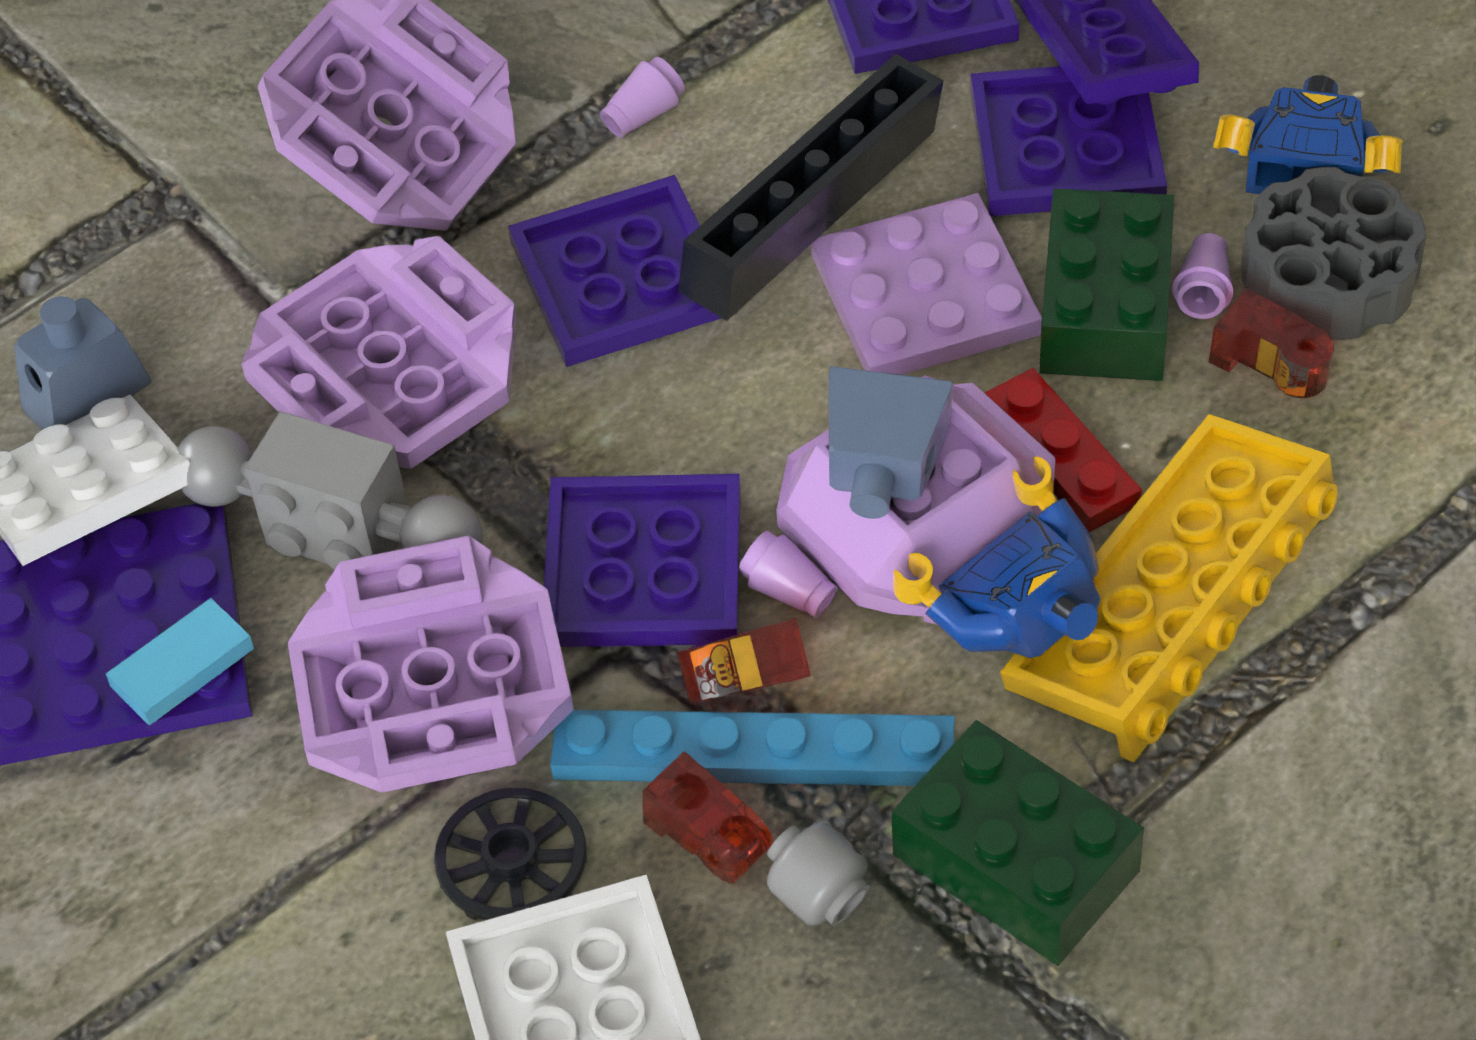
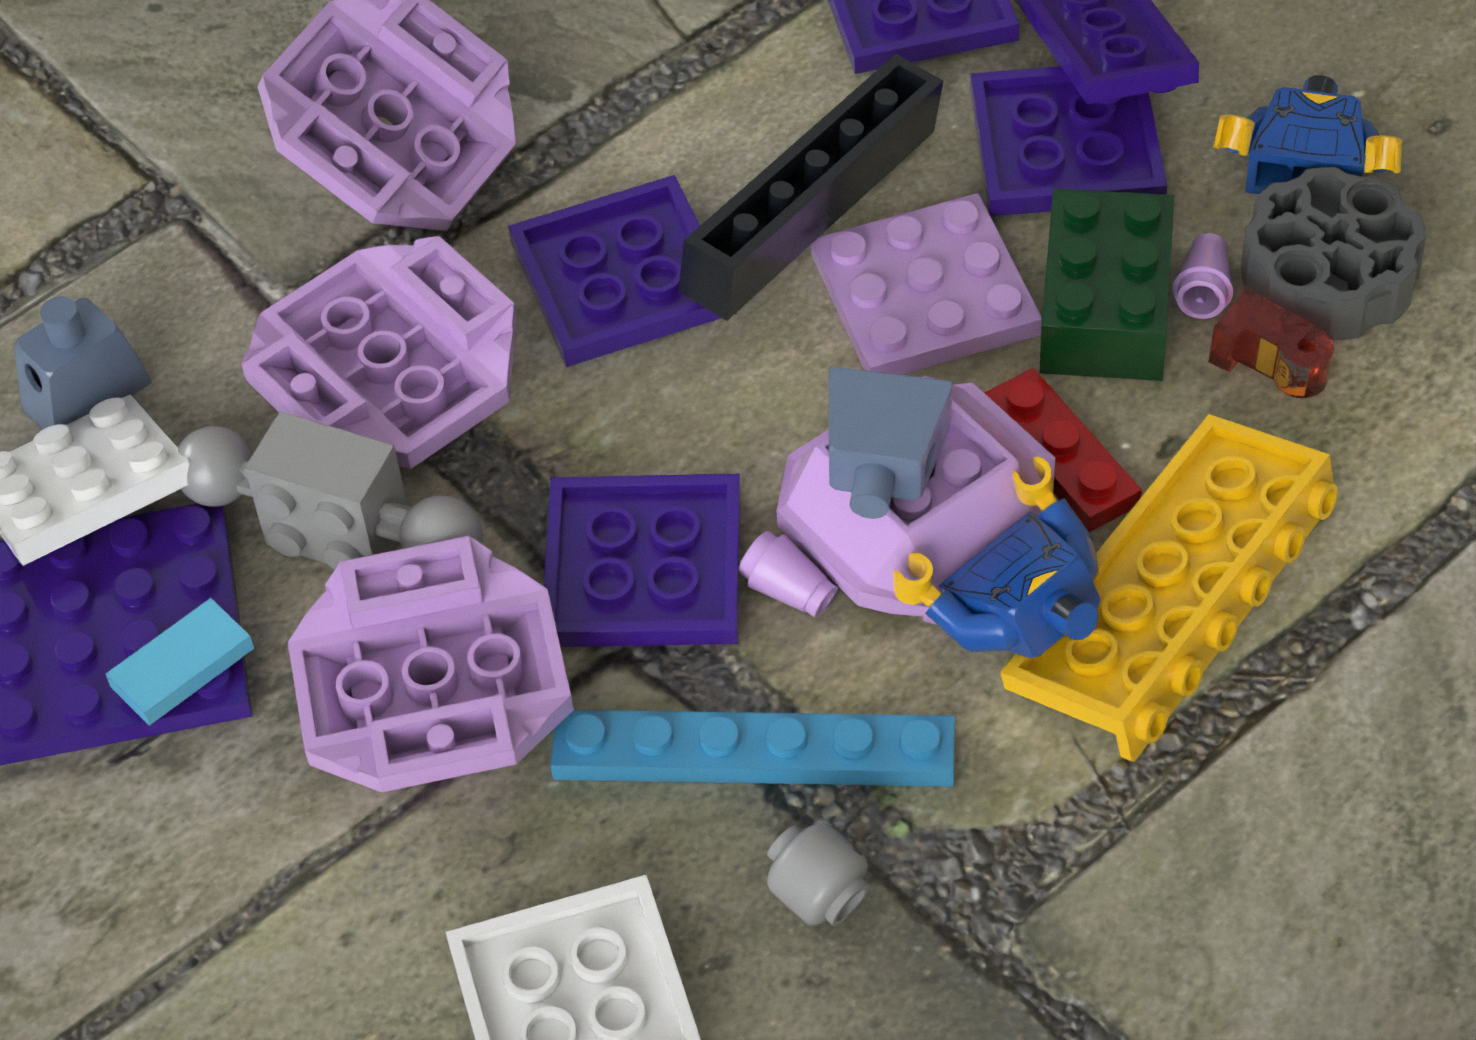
(509, 853): black wheel -> none
(643, 97): lavender cone -> none
(705, 819): clear red leg -> none
(744, 661): clear red leg -> none
(1017, 841): dark green brick -> none

